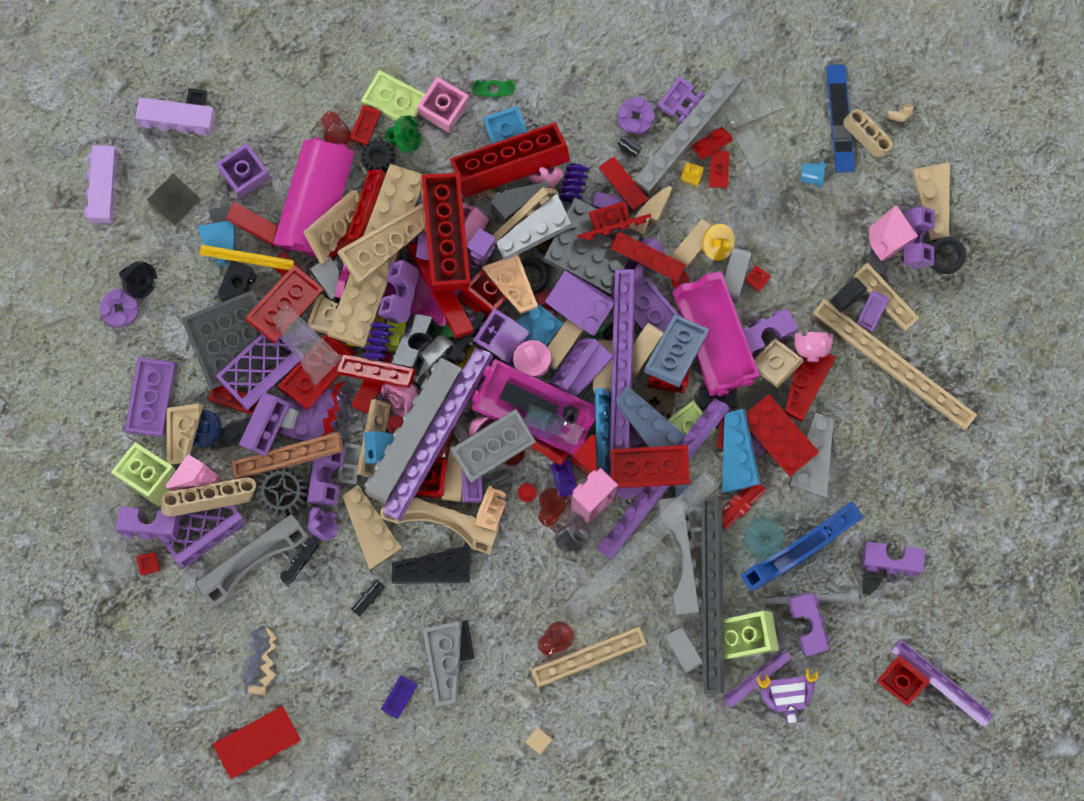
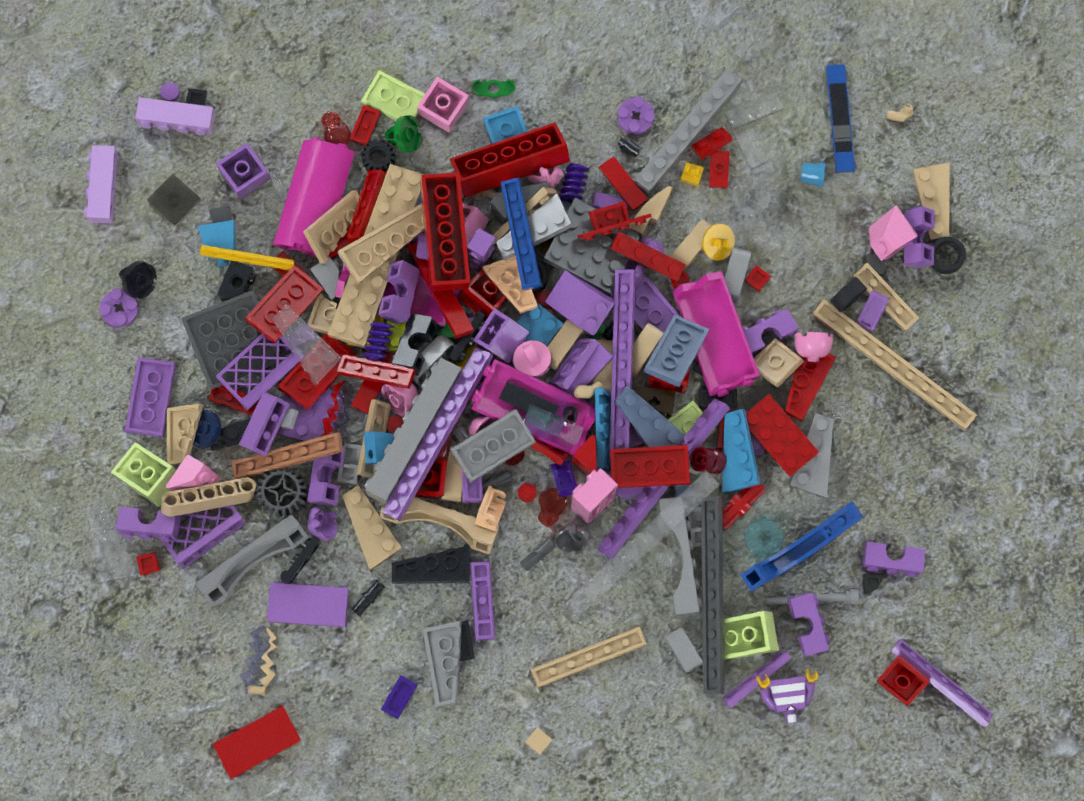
(169, 92): none -> medium lavender tile
(252, 223): red tile -> none
(307, 605): none -> medium lavender tile
(482, 600): none -> medium lavender plate
(521, 234): none -> blue tile
(537, 554): none -> dark grey axle
(556, 638): clear red hair -> none
(587, 391): none -> tan arm
(676, 96): medium lavender plate -> none
(708, 460): none -> dark red wheel
(859, 130): tan beam -> none

